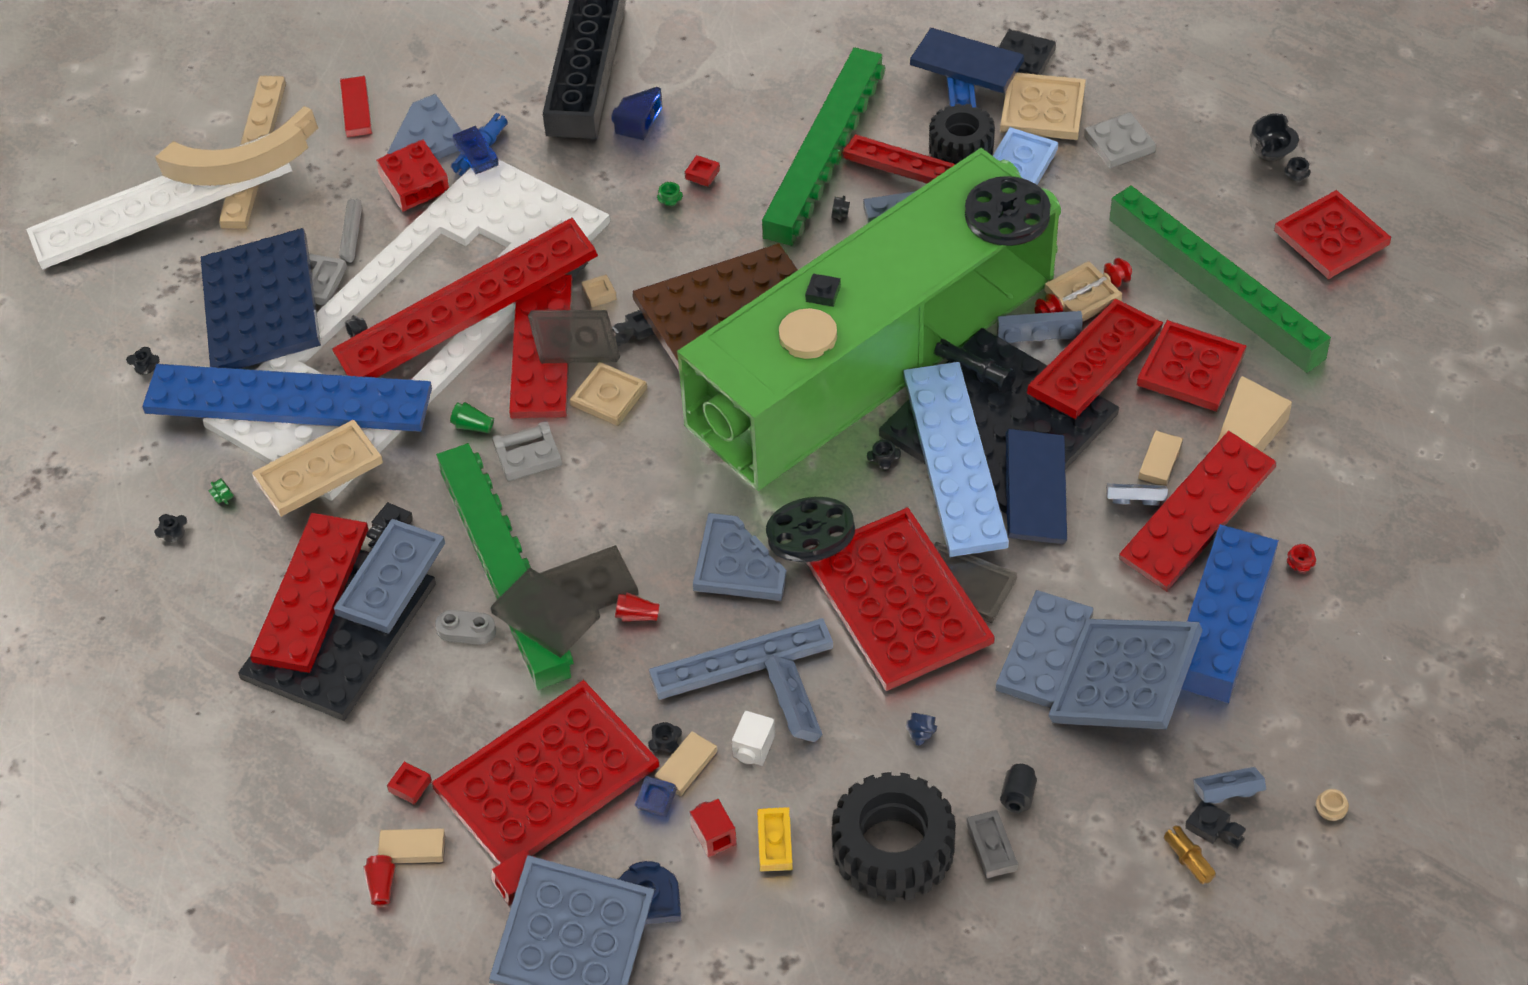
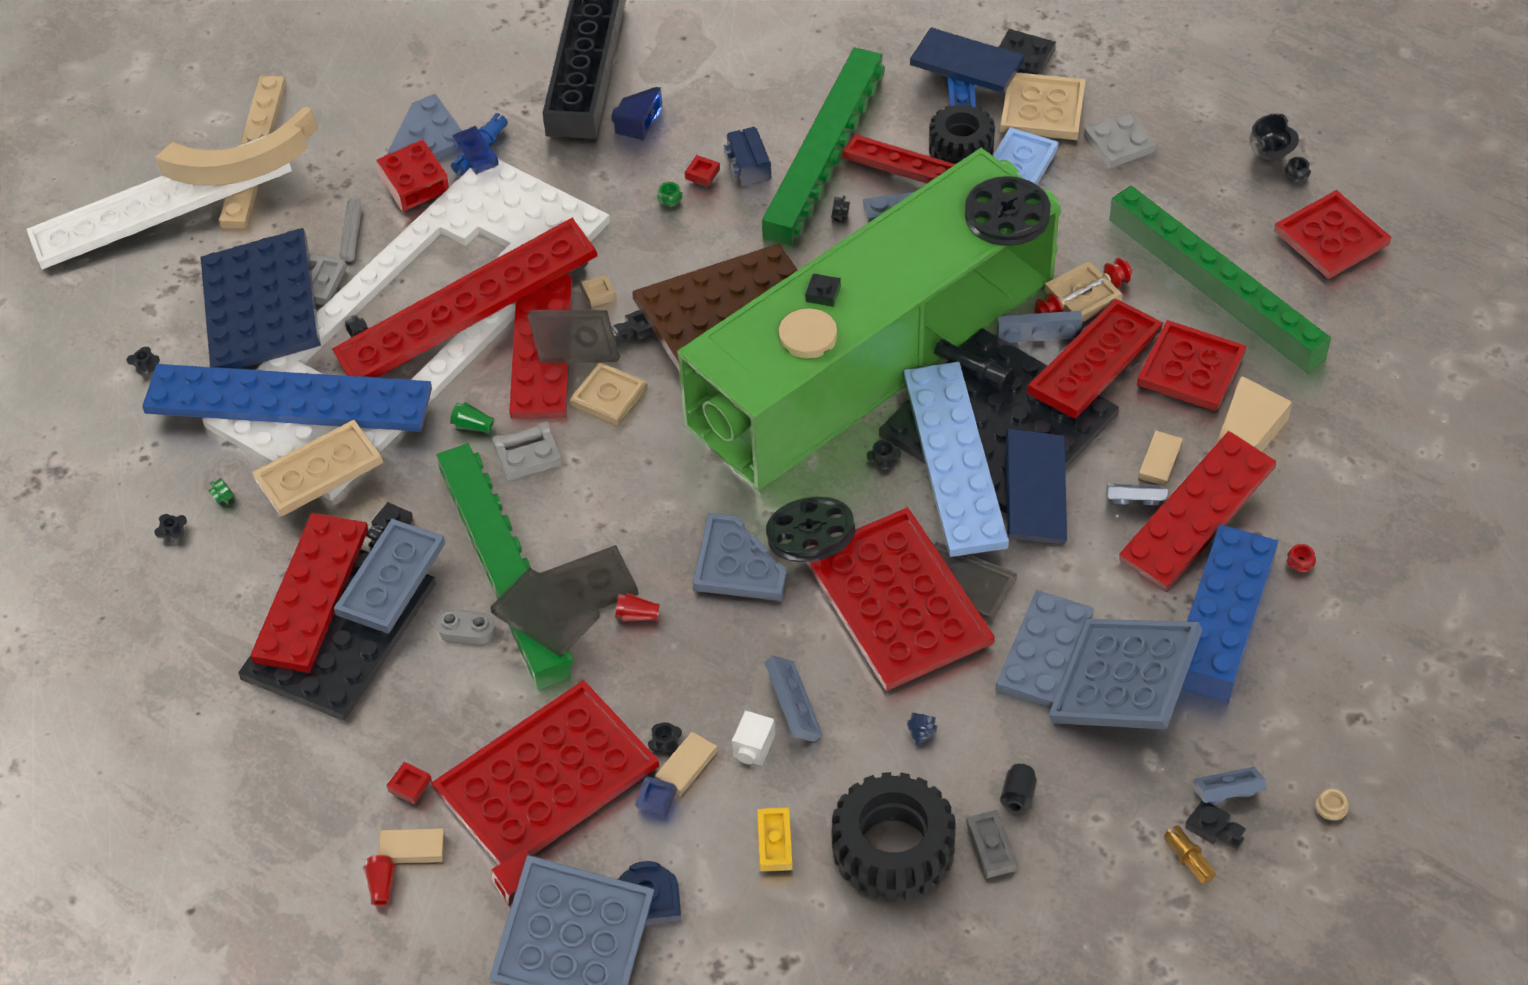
(356, 106): red tile -> none
(713, 827): red brick -> none
(739, 658): sand blue plate -> none
(748, 156): none -> dark blue brick

